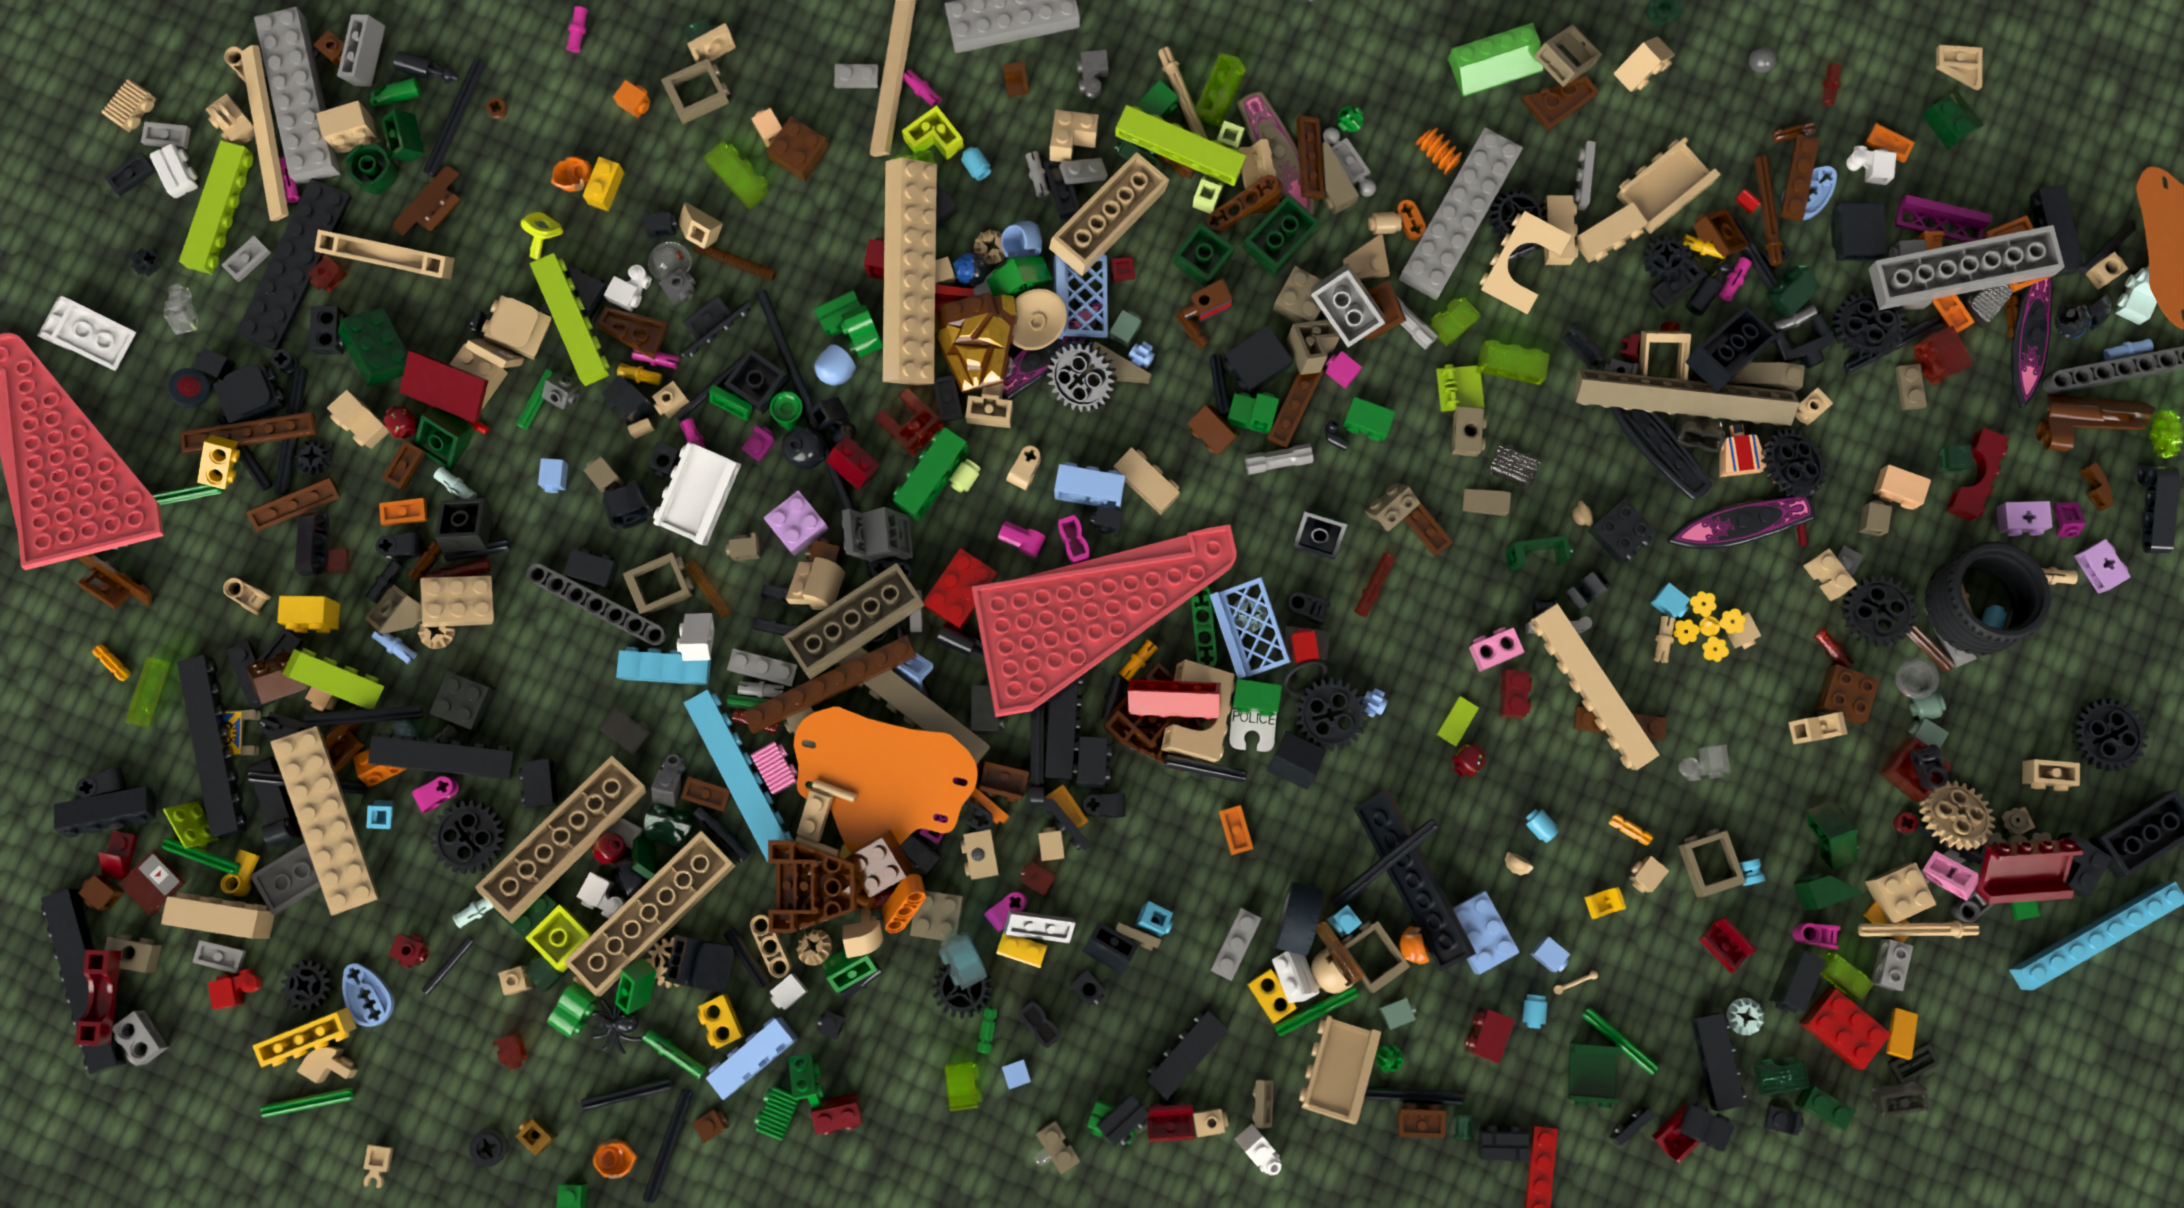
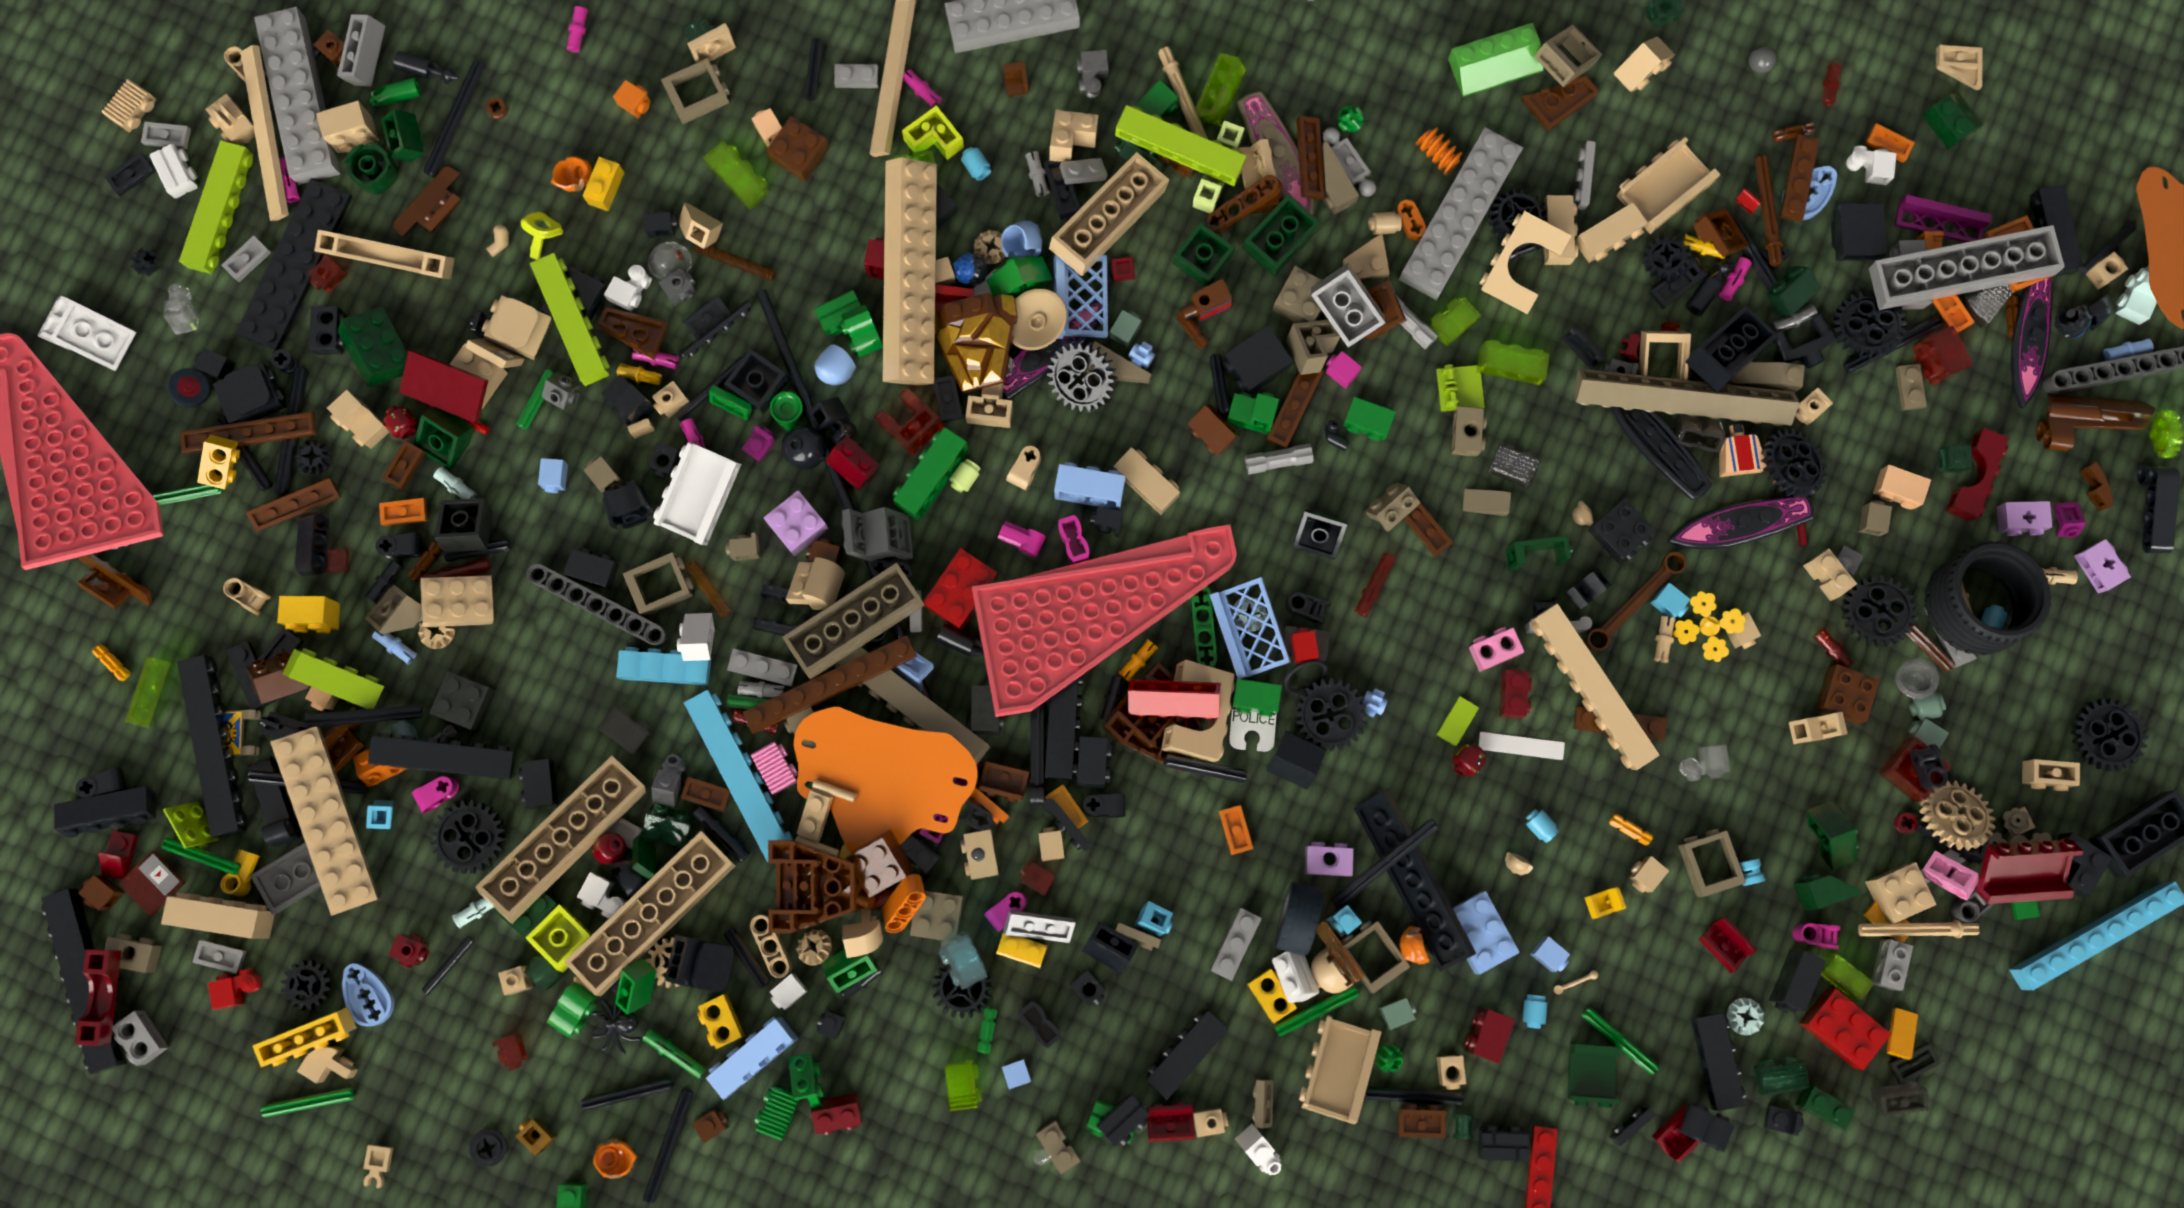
(501, 238): none -> tan arm
(813, 69): none -> black axle
(1343, 859): none -> lavender brick
(1444, 1063): none -> tan brick
(1521, 745): none -> white sticker
(1636, 601): none -> reddish brown piece

